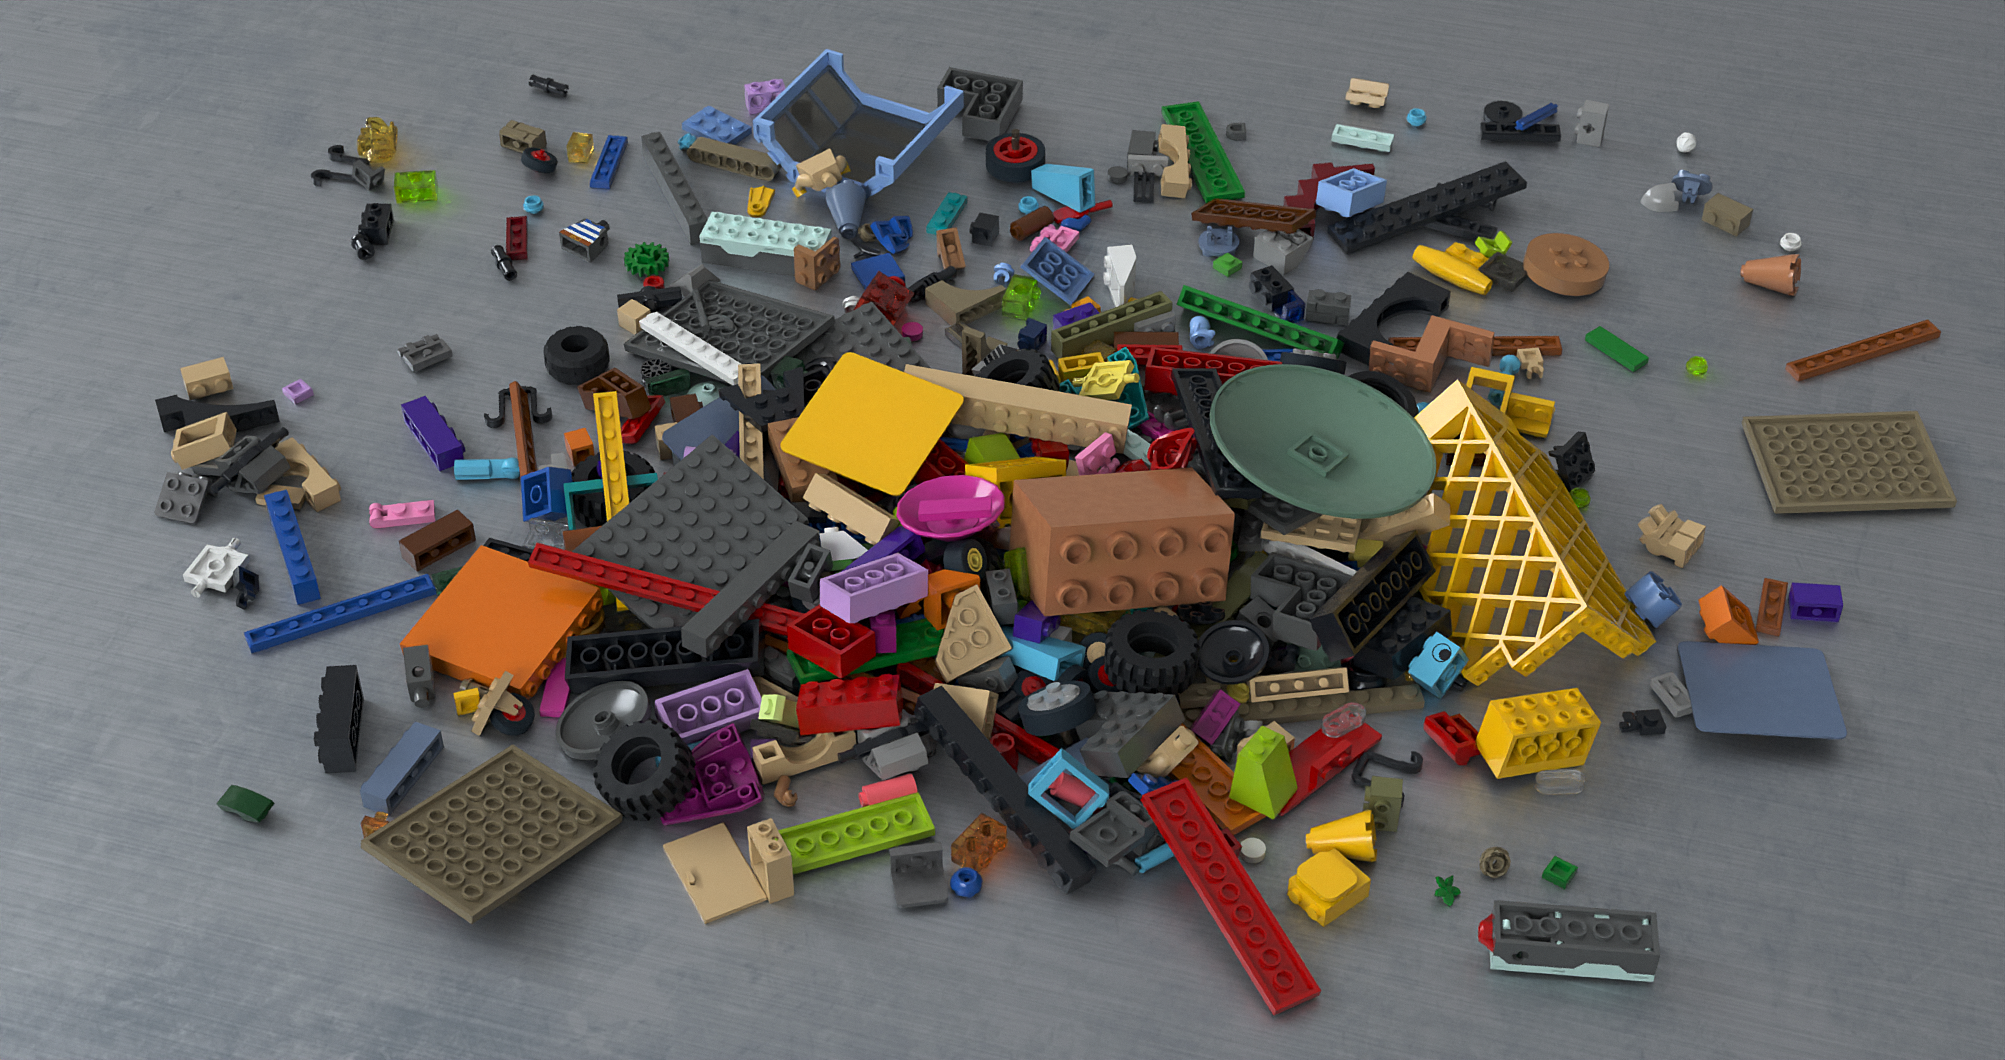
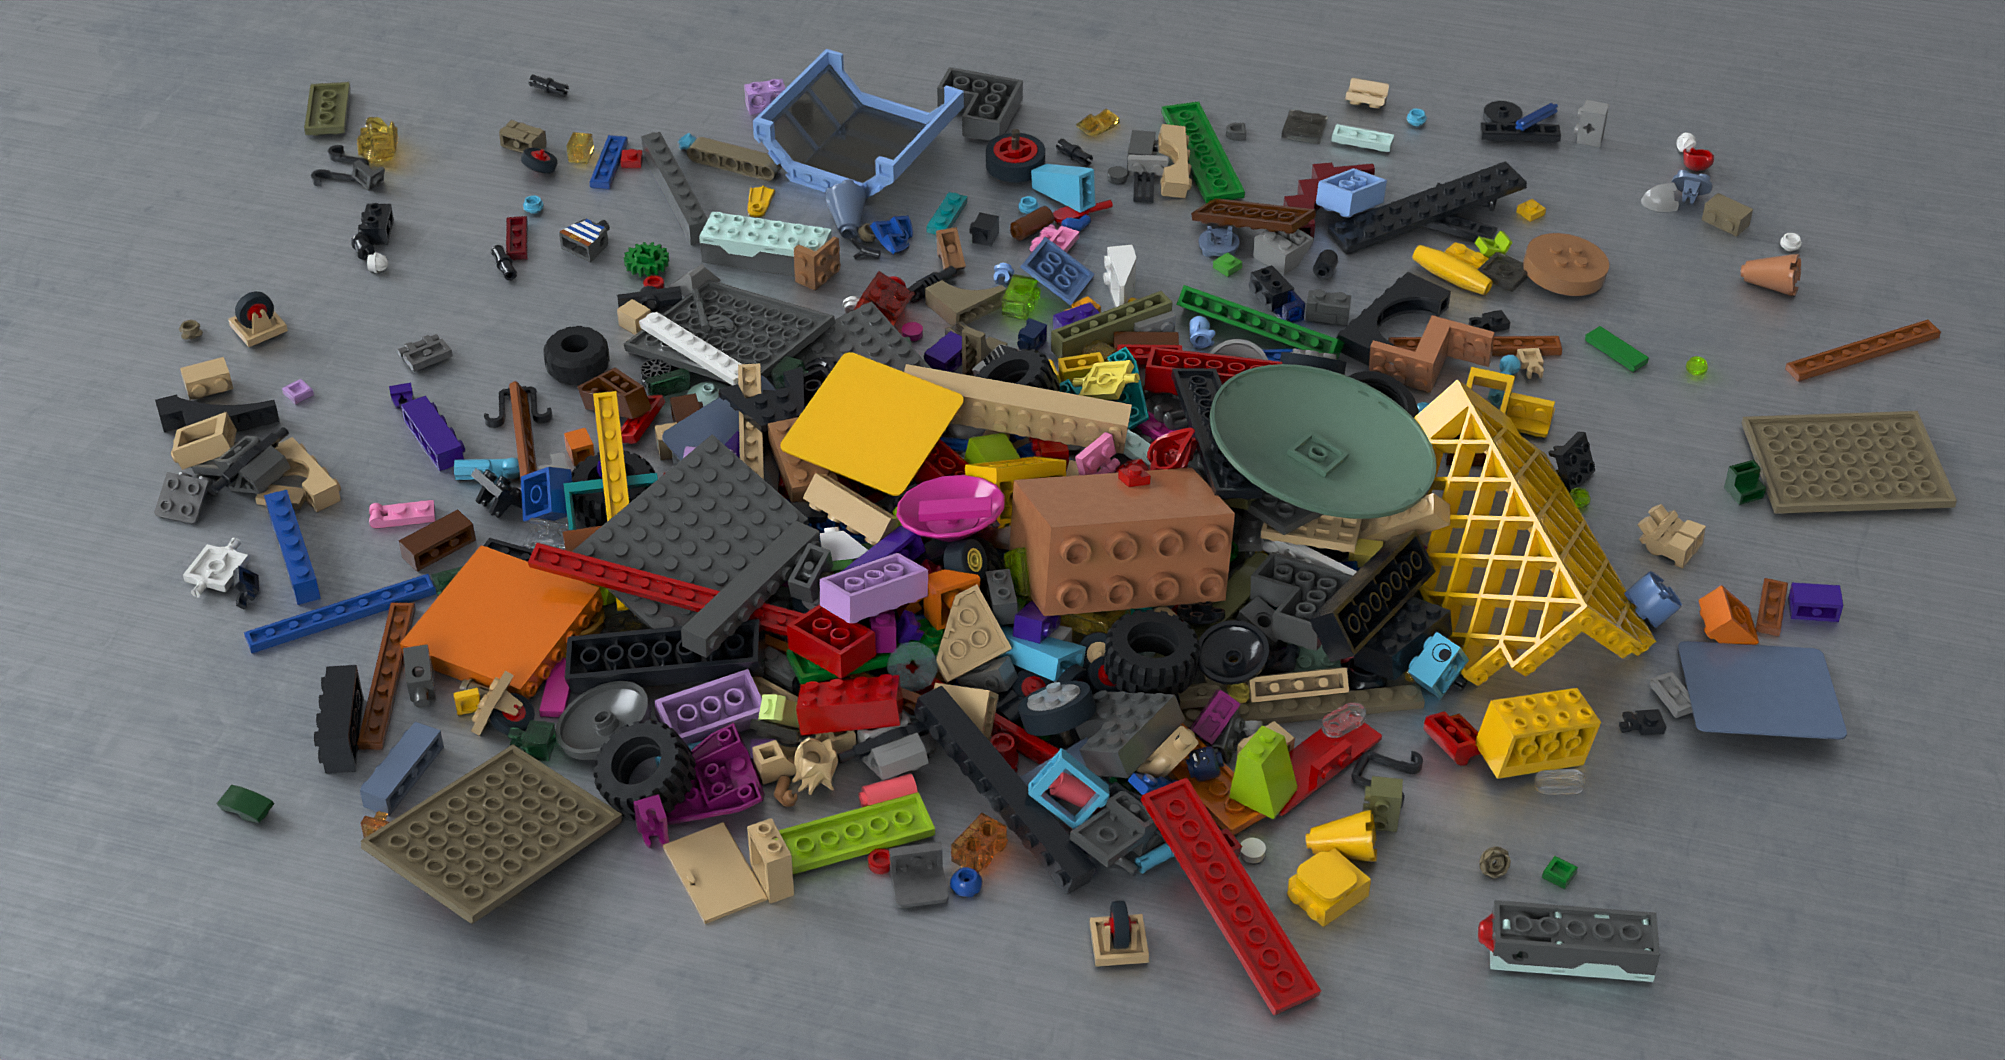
(190, 329): none -> dark tan plate
(256, 319): none -> plate
(327, 108): none -> olive plate
(377, 263): none -> white plate
(386, 677): none -> dark orange tile
(401, 392): none -> dark purple tile
(416, 186): clear neon green brick -> none
(497, 488): none -> black plate
(536, 740): none -> clear green brick
(631, 158): none -> red plate
(651, 820): none -> magenta hinge
(716, 126): medium blue plate -> none
(815, 764): none -> tan hair
(820, 172): tan torso -> none
(867, 268): blue tile -> none
(879, 861): none -> red tile
(908, 628): none -> dark purple tile
(923, 657): none -> clear light blue plate
(946, 353): none -> dark purple brick
(1074, 152): none -> black pin
(1098, 124): none -> clear yellow slope
(1119, 937): none -> tan plate
(1134, 476): none -> red plate
(1204, 764): none -> dark blue head
(1304, 126): none -> clear smoke plate
(1325, 264): none -> black brick
(1446, 890): green plant -> none
(1491, 321): none -> black plate
(1531, 210): none -> yellow plate
(1698, 159): none -> red hair
(1744, 483): none -> dark green piece

